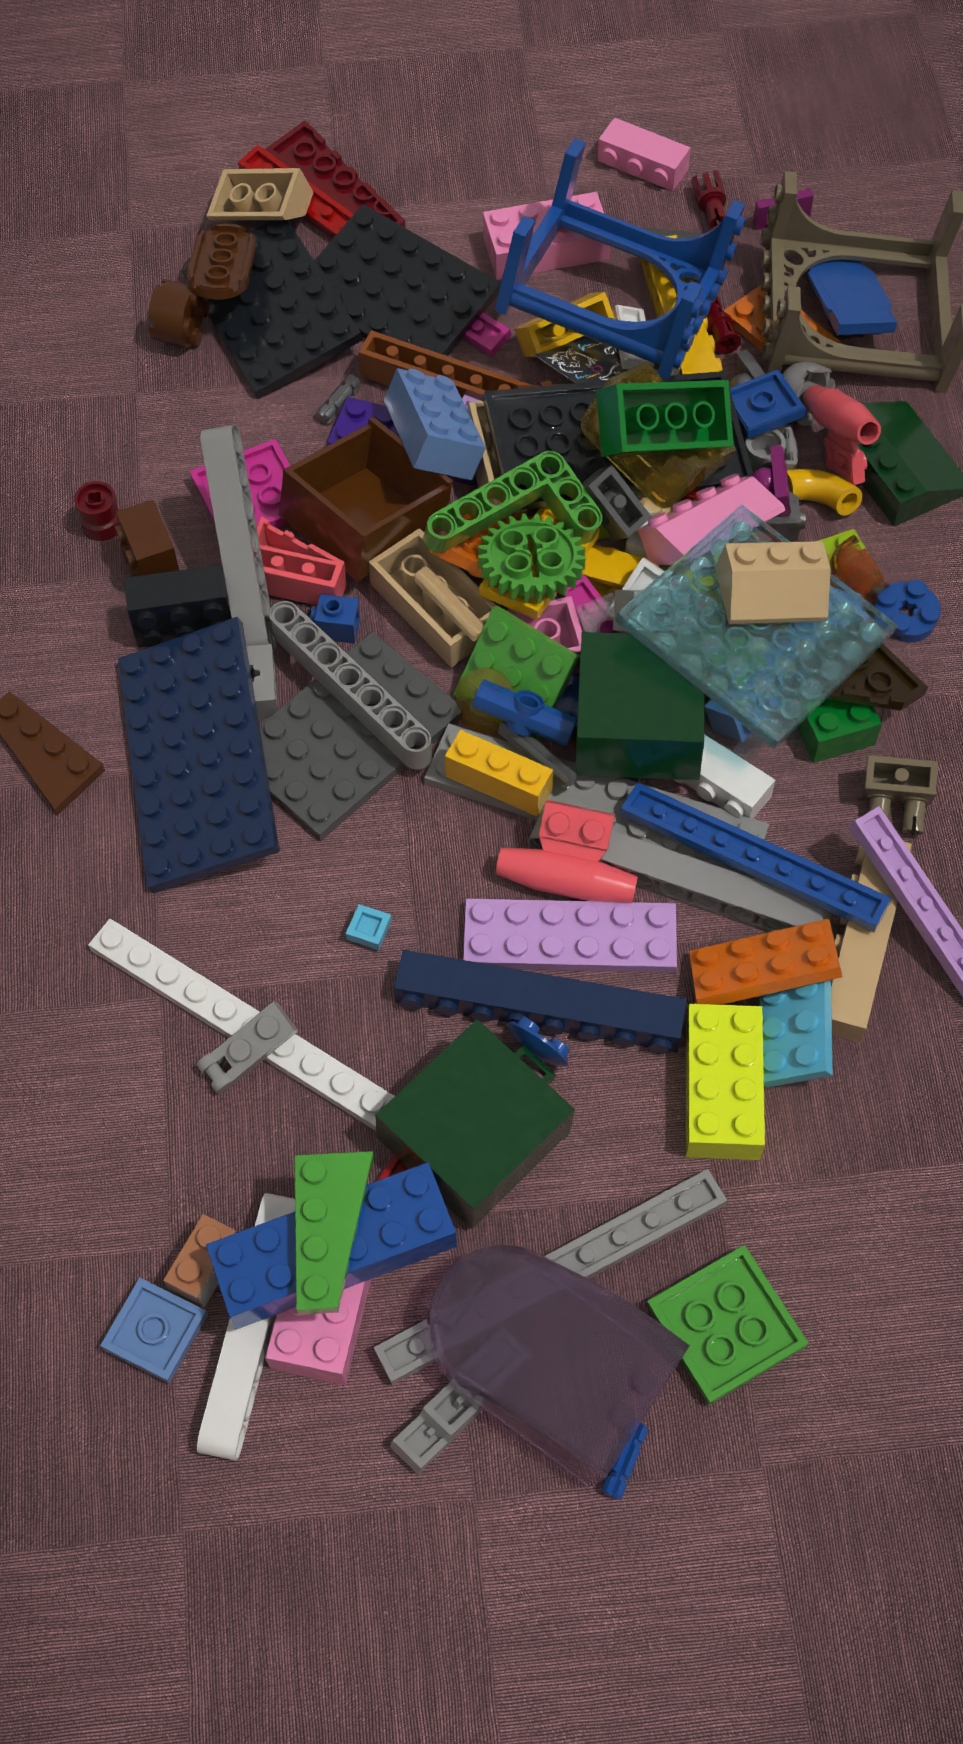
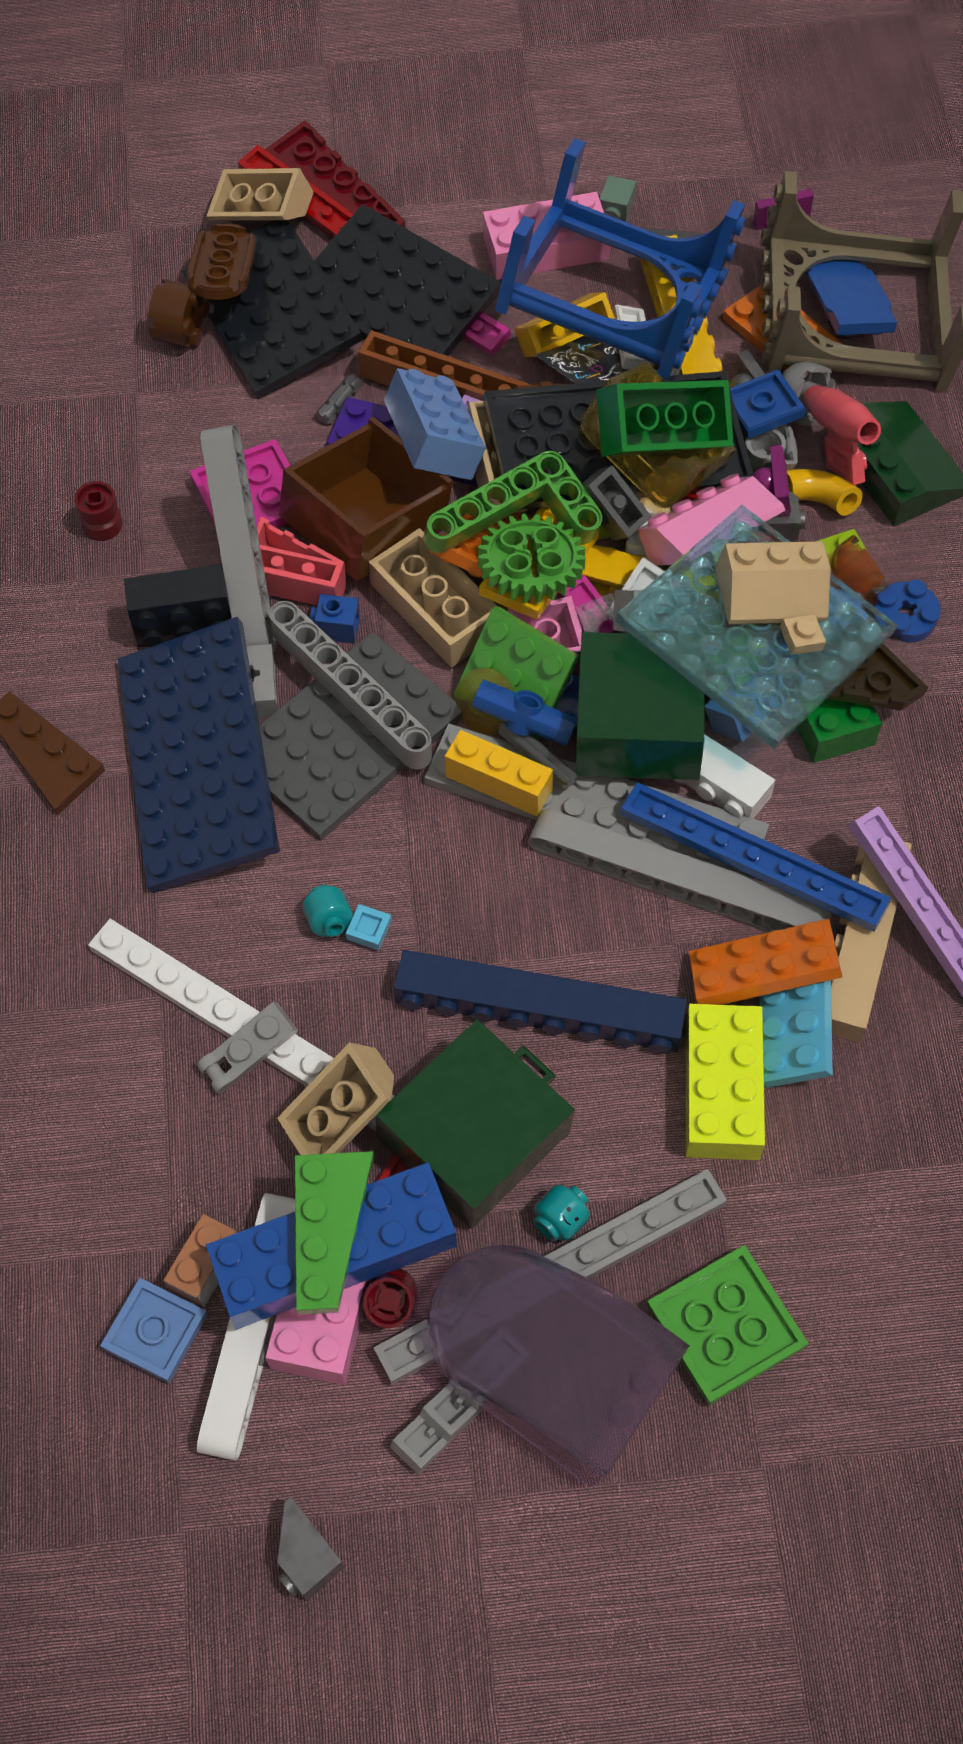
(145, 540): reddish brown brick -> none
(304, 1554): none -> flat silver slope
(327, 911): none -> teal head
(339, 1101): none -> tan slope
(390, 1298): none -> dark red wheel
(449, 603): tan axle -> none
(526, 1034): blue dish -> none
(561, 1212): none -> teal head
(569, 862): coral plate -> none
(571, 935): lavender plate -> none
(615, 1482): blue axle -> none
(618, 197): none -> sand green brick
(643, 154): bright pink brick -> none
(712, 198): dark red arm -> none
(721, 328): dark red pin -> none
(803, 634): none -> tan plate
(901, 781): dark tan brick -> none

